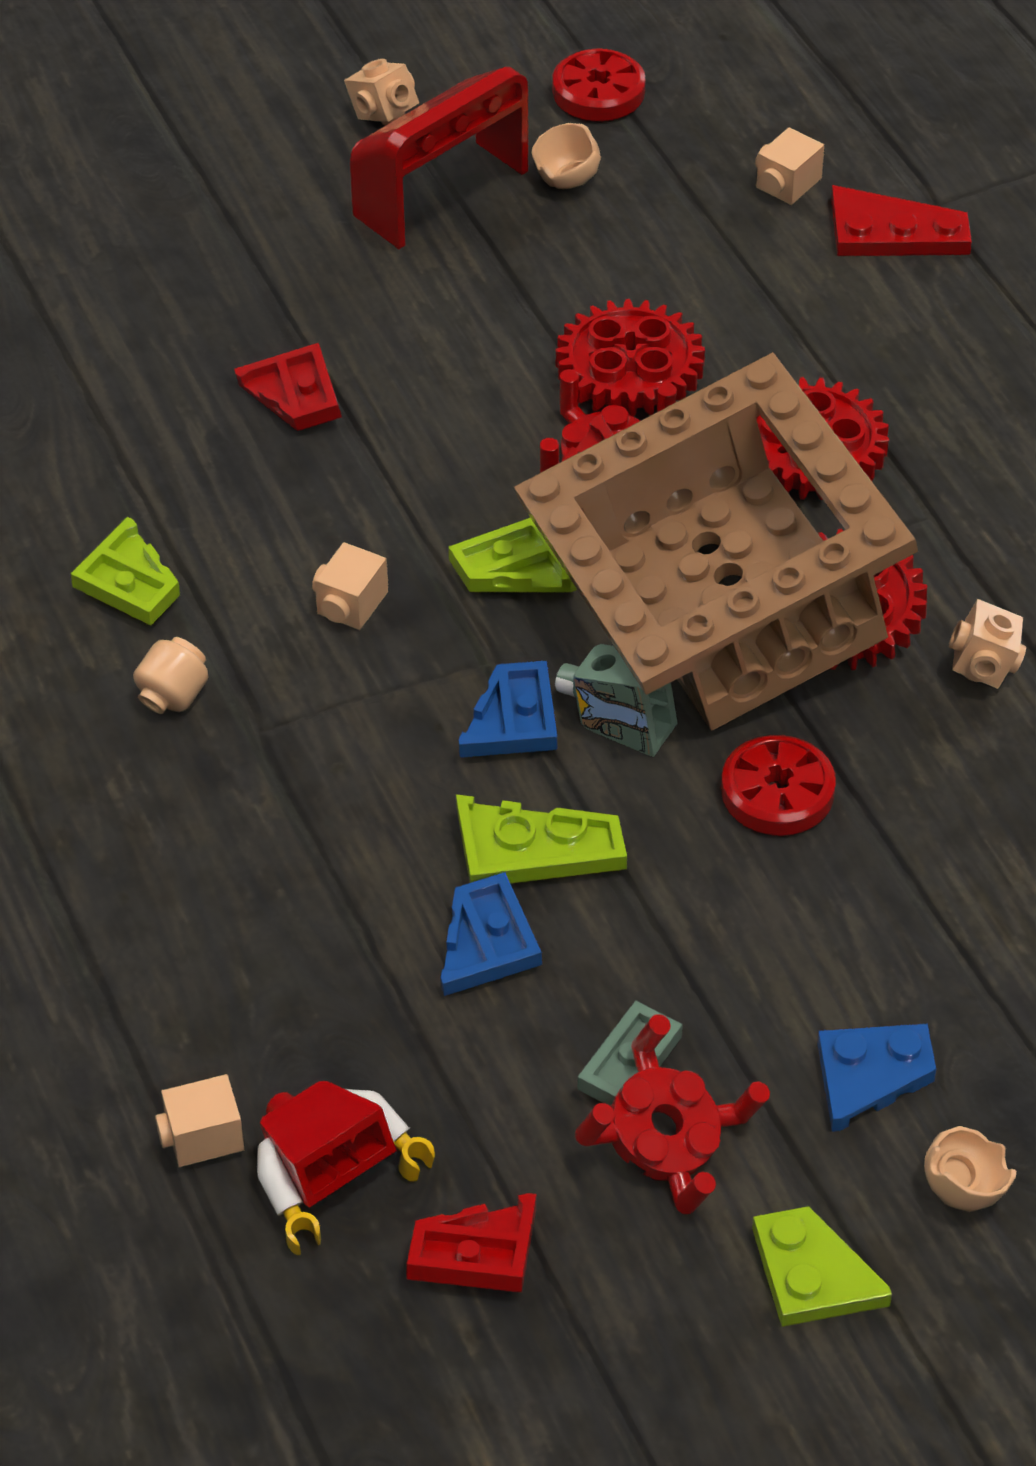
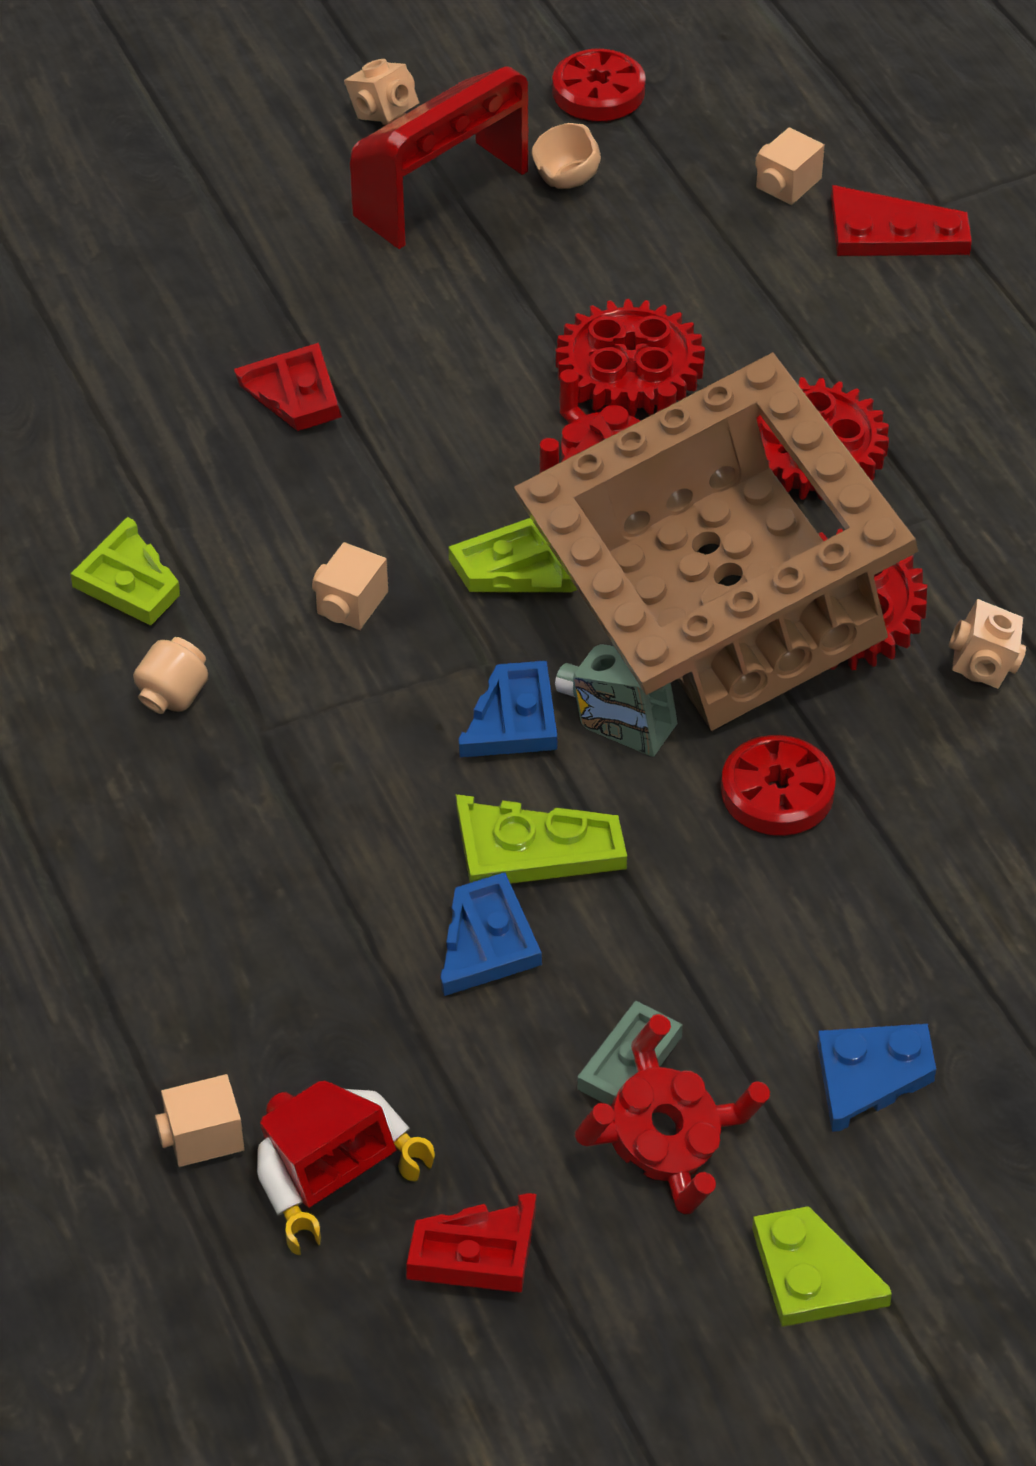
(967, 1169): light nougat hair -> none

